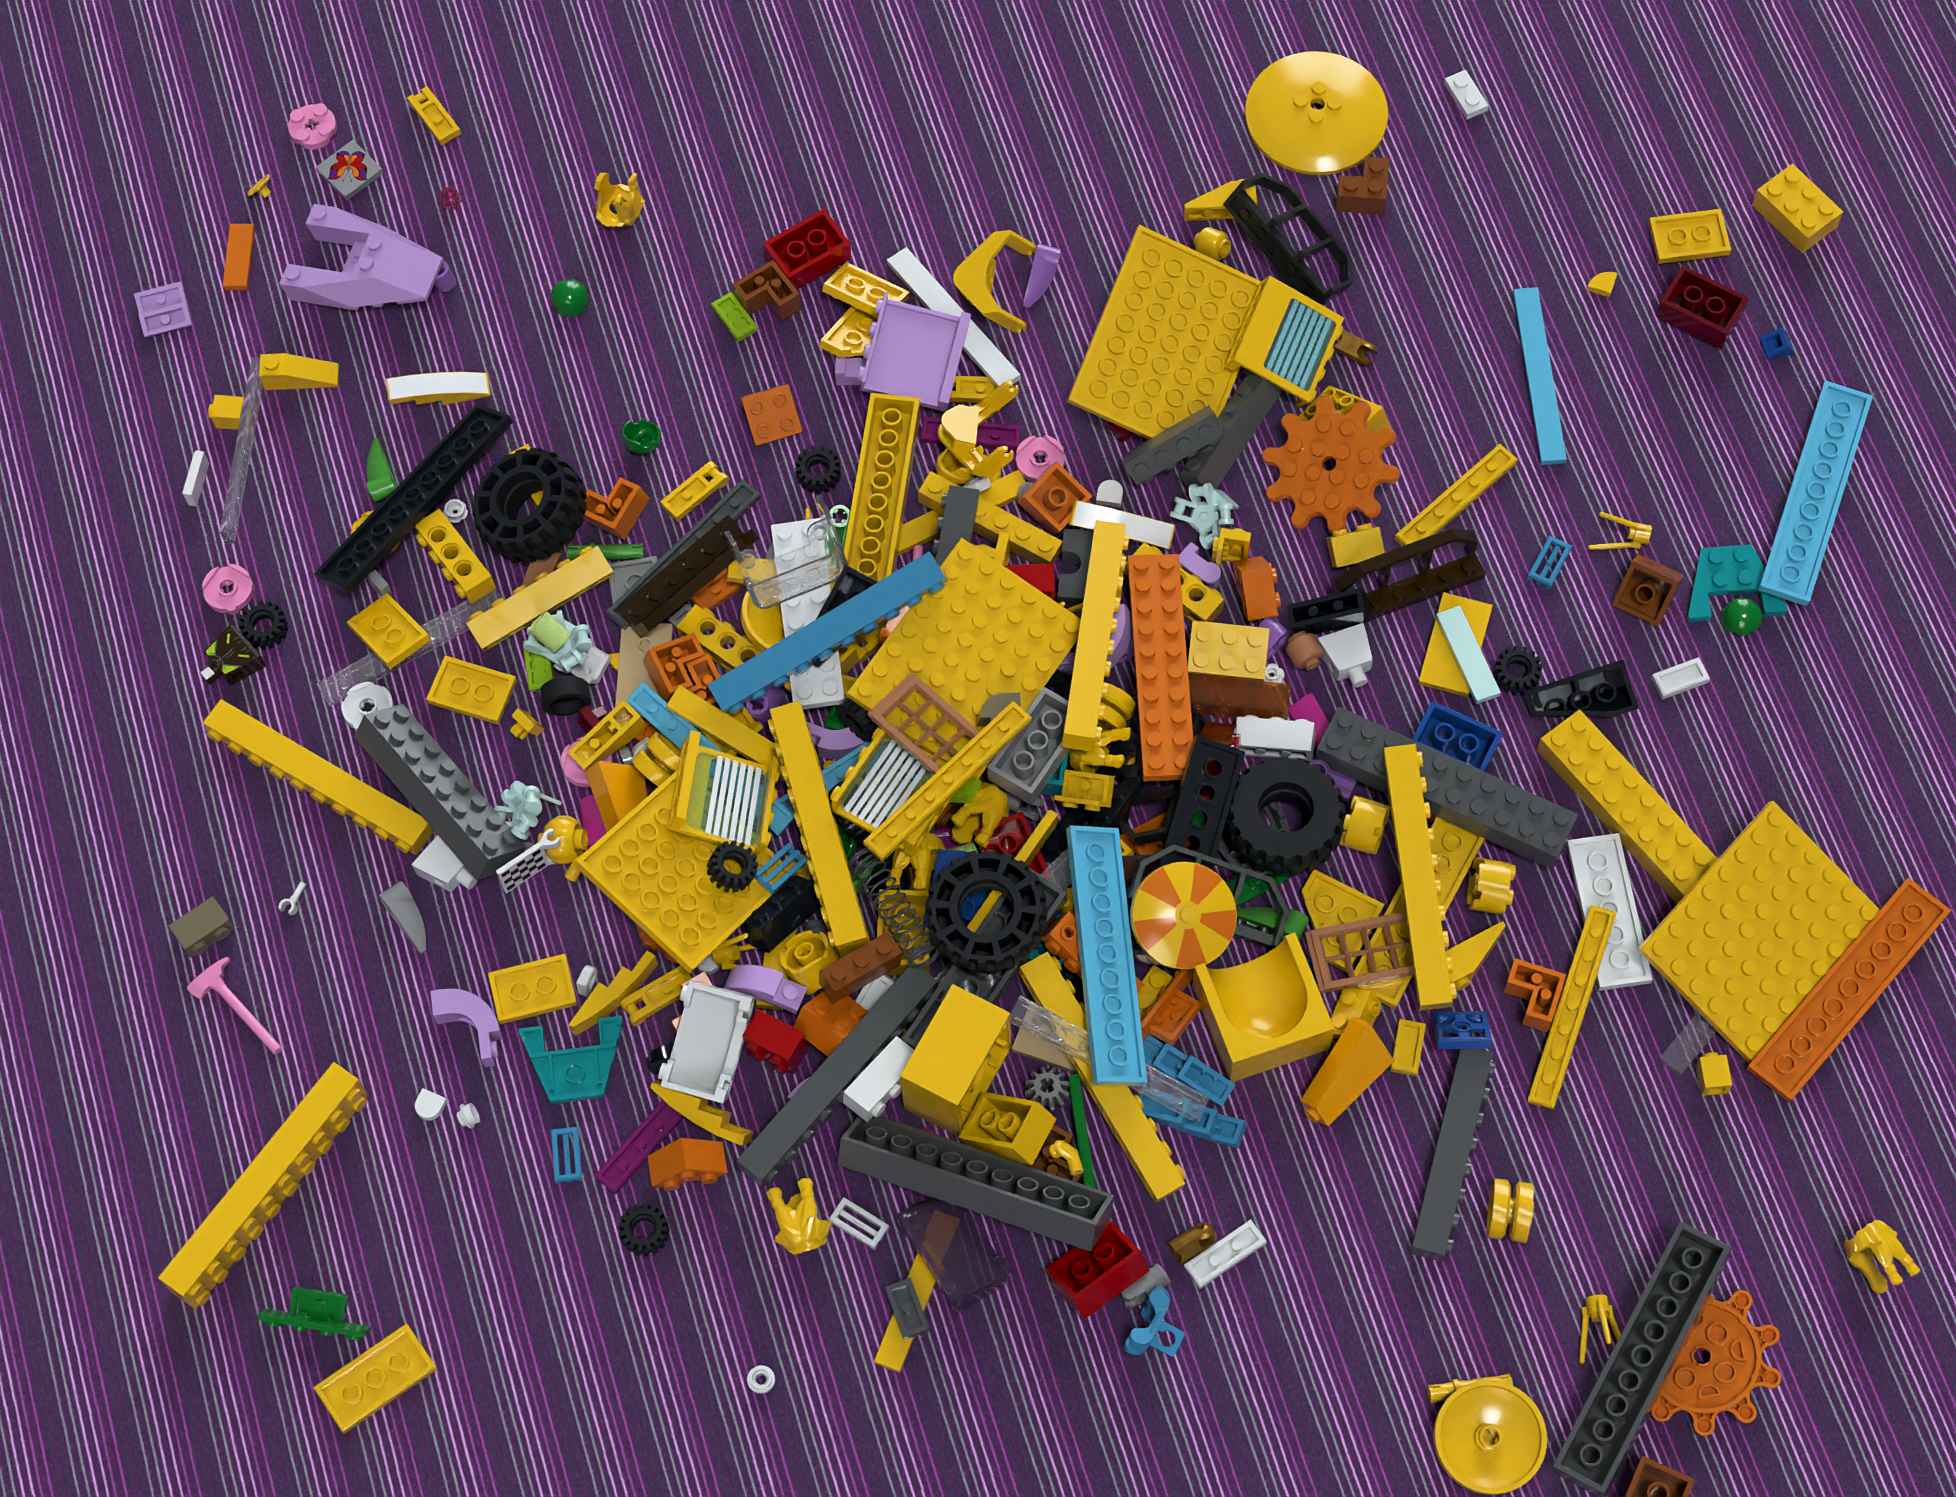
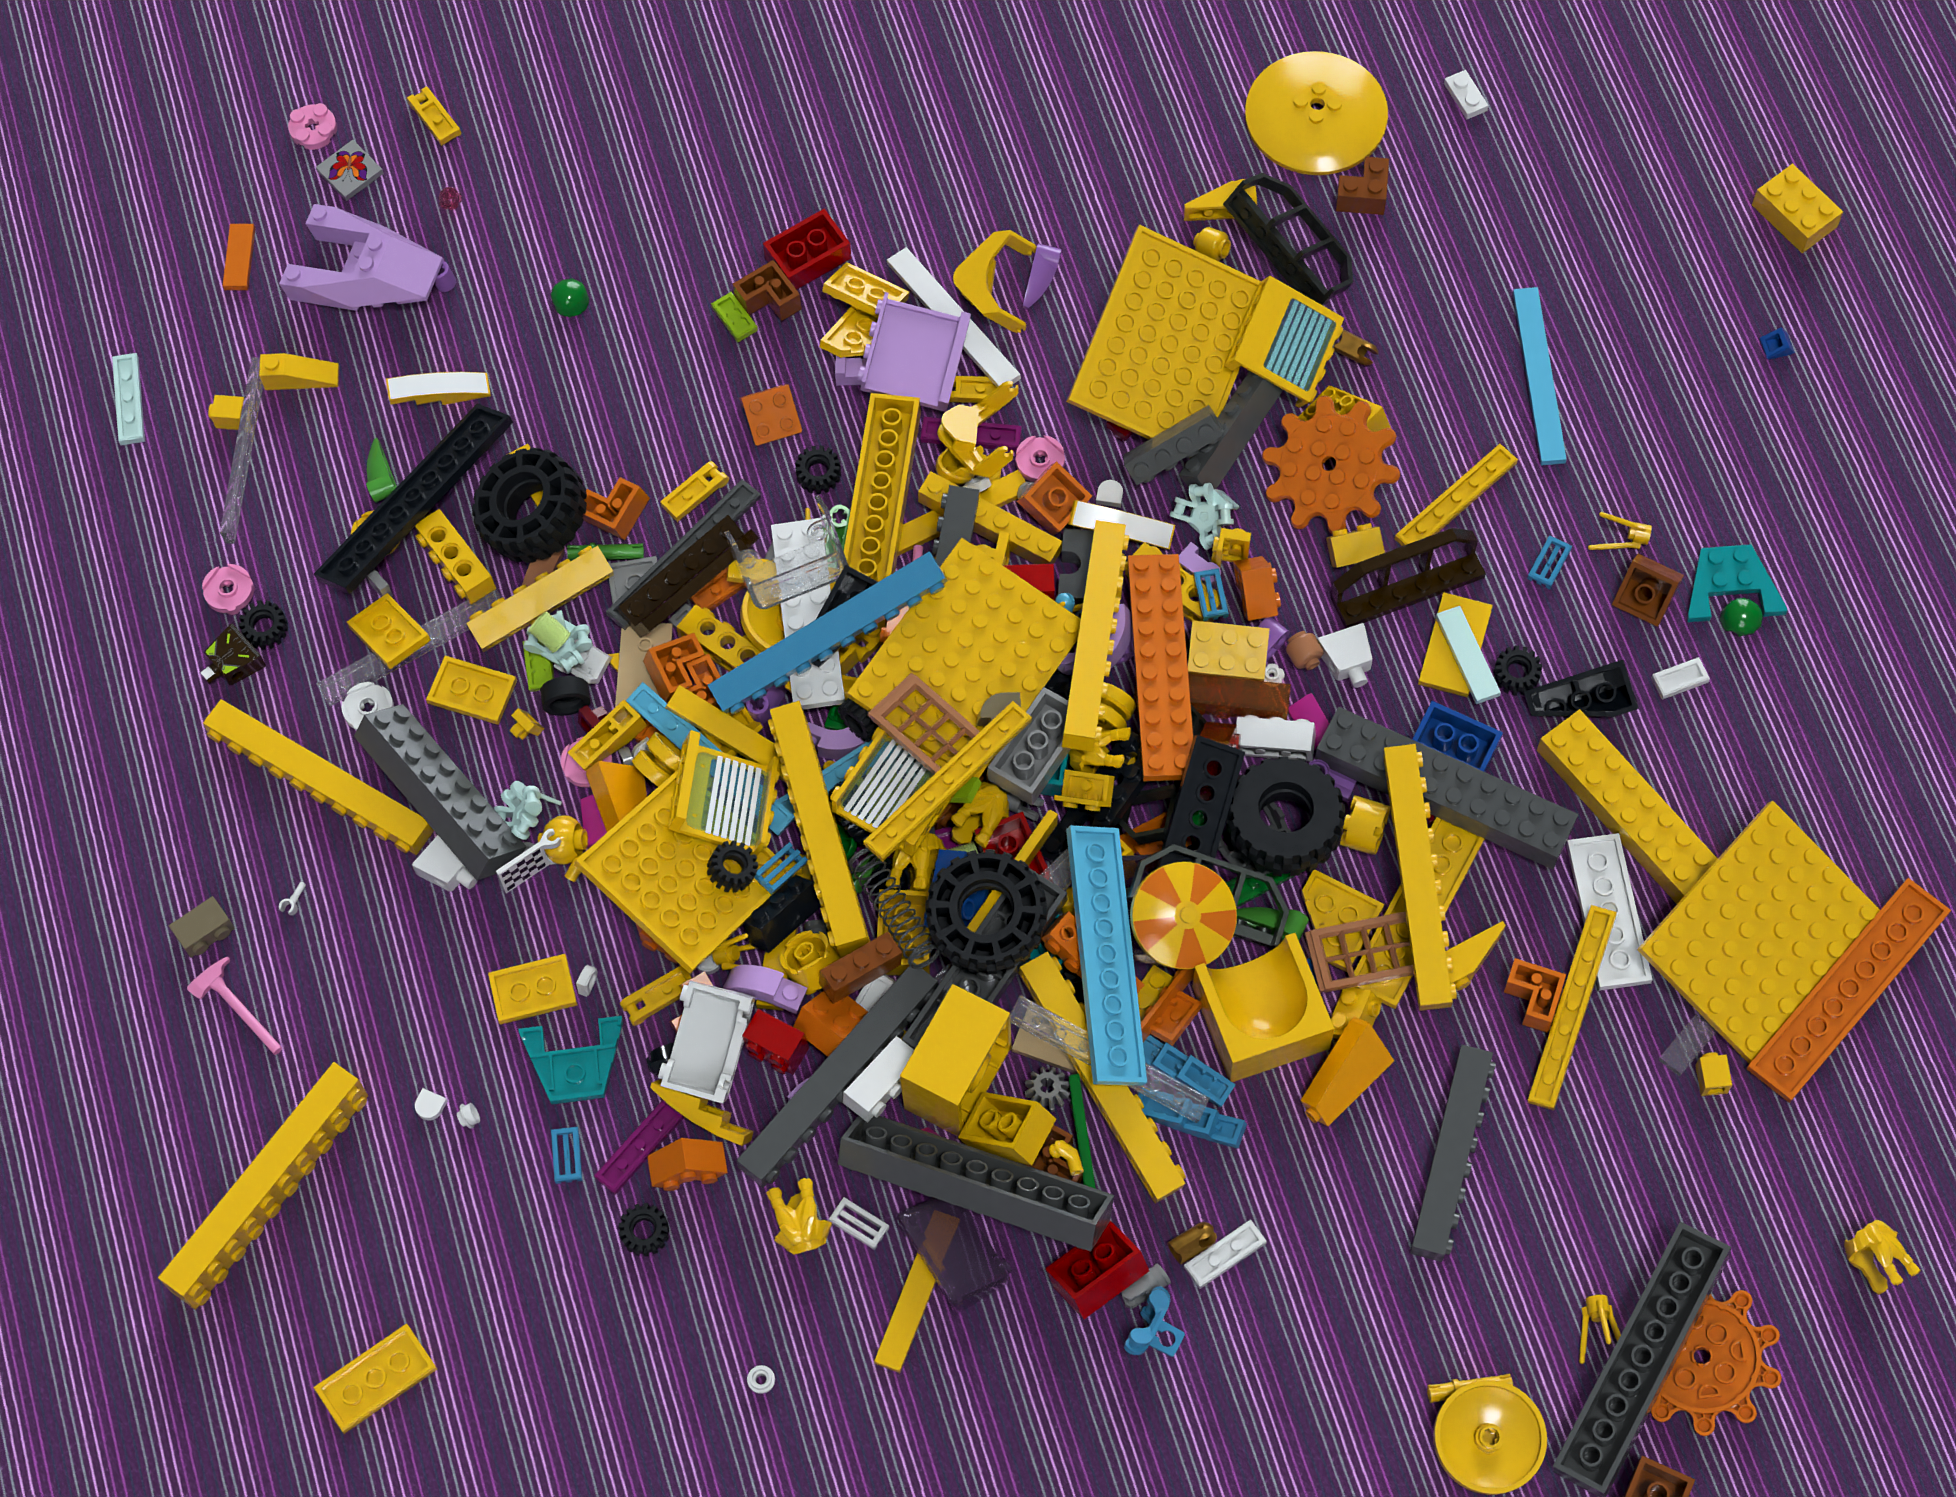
(128, 399): none -> light aqua tile
(163, 309): lavender slope -> none
(195, 478): white tile -> none
(260, 187): yellow plant -> none
(316, 1311): green bracket -> none
(405, 913): light grey piece -> none
(452, 506): white plate -> none
(463, 1006): lavender arch -> none
(607, 194): yellow piece -> none
(607, 999): yellow slope -> none
(641, 436): green hair -> none
(907, 1308): dark grey plate -> none
(1068, 599): none -> medium azure hinge
(1214, 613): none -> dark azure tile
(1329, 612): black brick -> none
(1408, 1047): yellow tile -> none
(1472, 1020): blue piece -> none
(1490, 886): yellow brick -> none
(1514, 1211): yellow wheel -> none
(1602, 283): yellow tile -> none
(1689, 236): yellow plate -> none
(1702, 307): dark red brick -> none
(1815, 493): medium azure plate -> none

